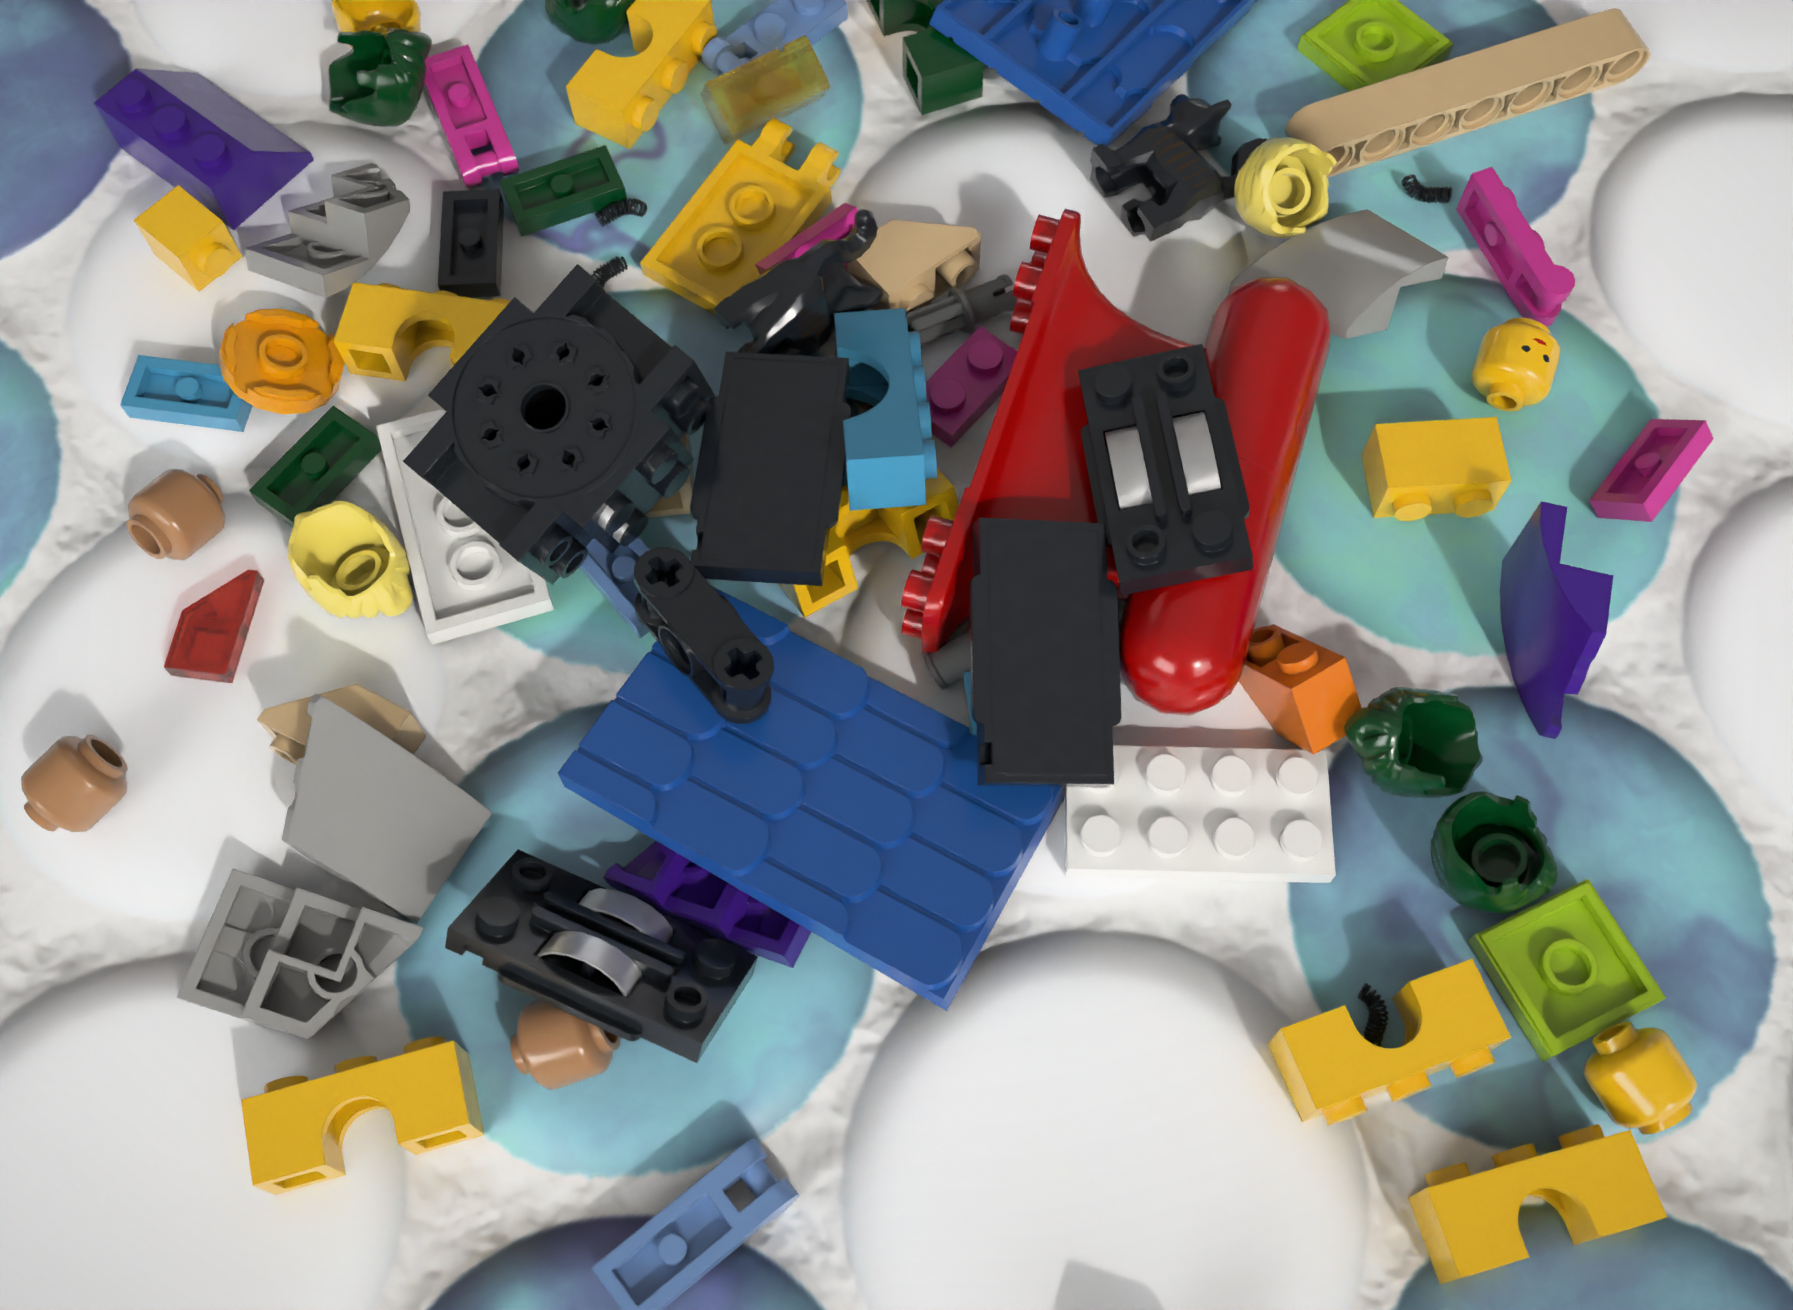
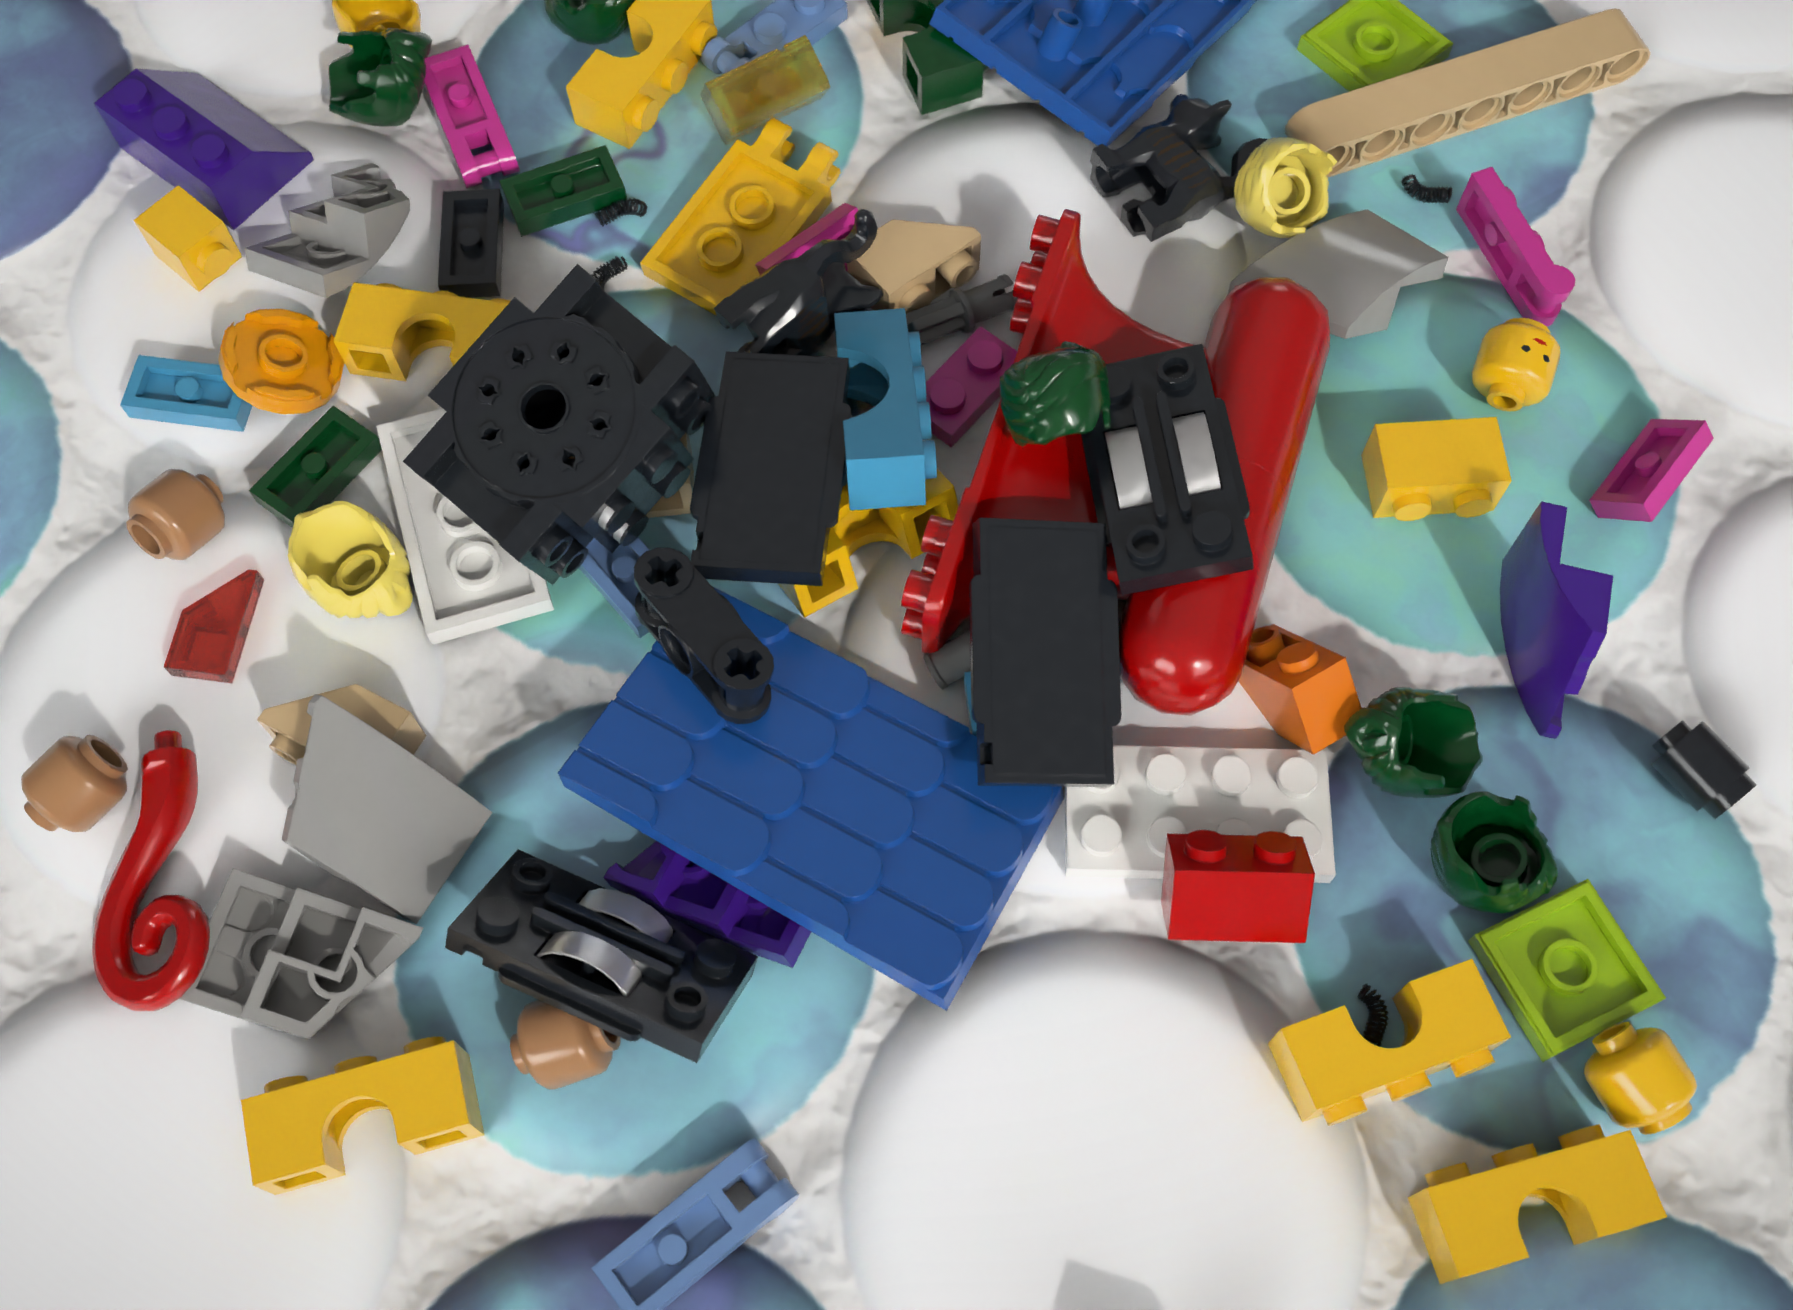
(165, 812): none -> red plant
(1055, 394): none -> dark green hair
(1237, 887): none -> red brick
(1702, 768): none -> black brick

